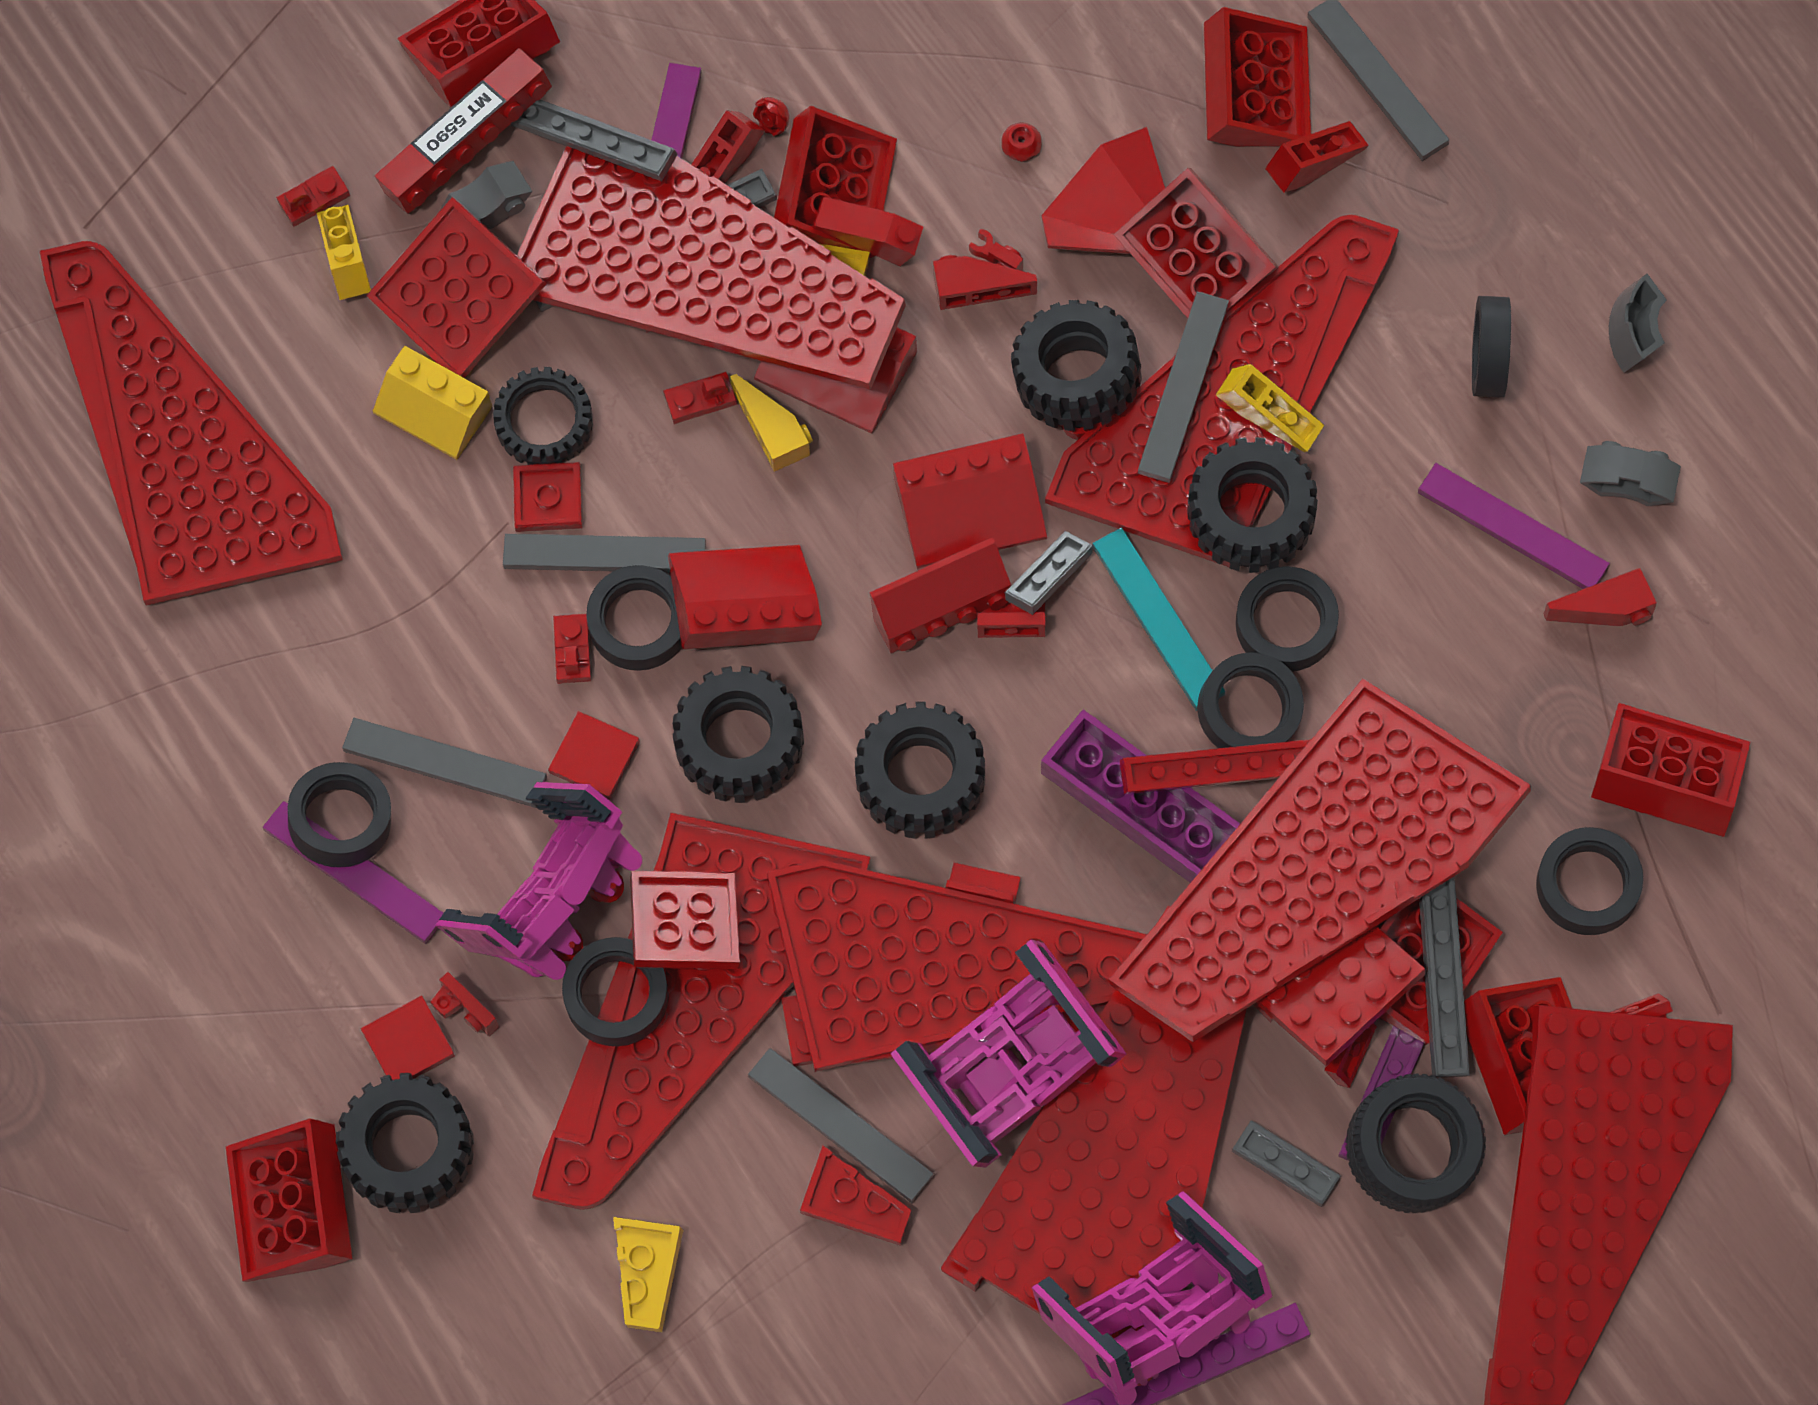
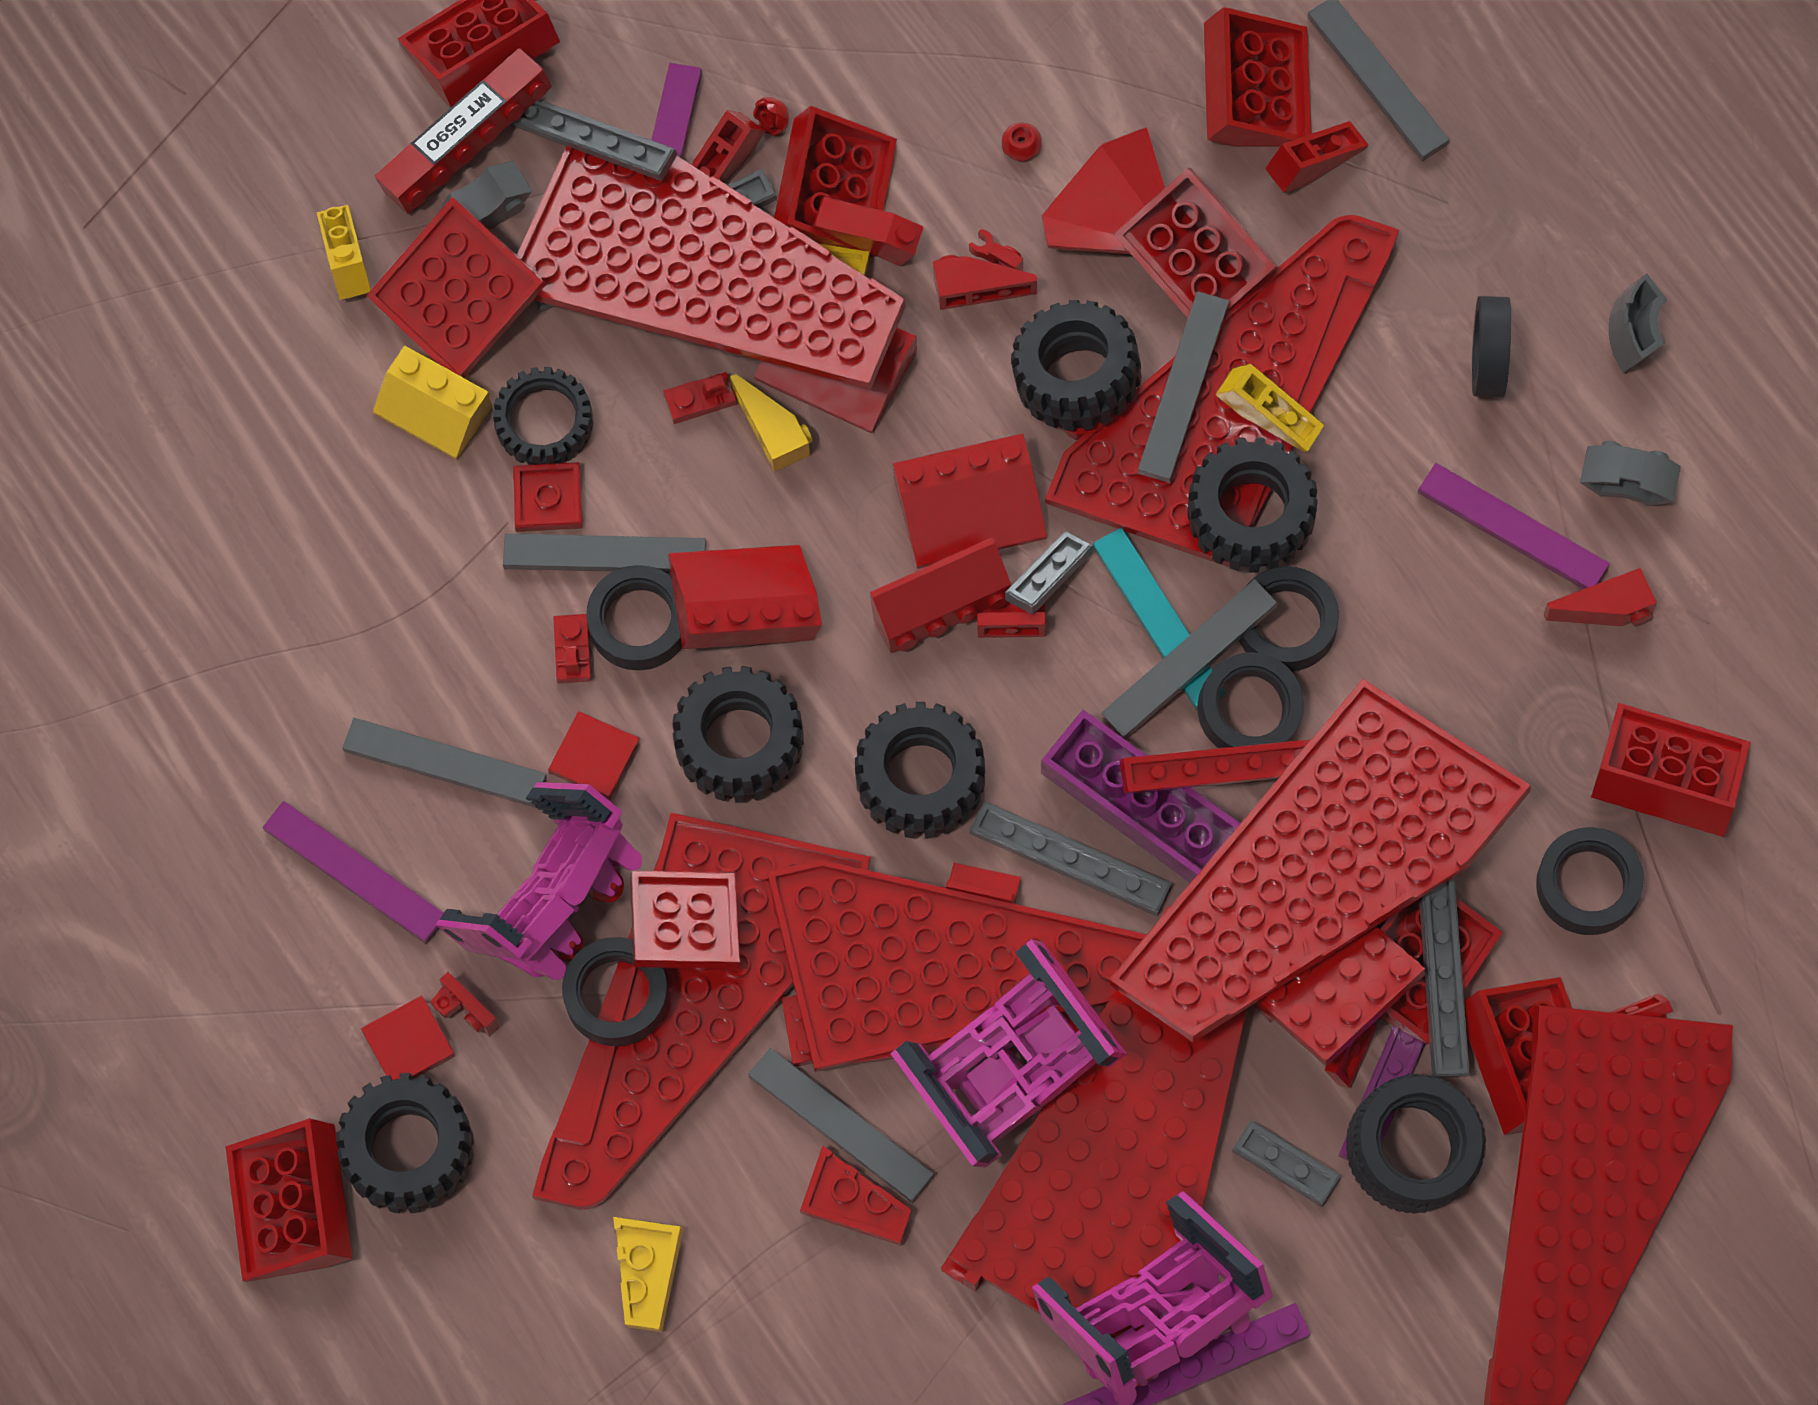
(187, 463): red wing -> none
(313, 196): red hinge -> none
(339, 852): black tyre -> none
(1070, 858): none -> dark grey tile
(1189, 659): none -> dark grey tile

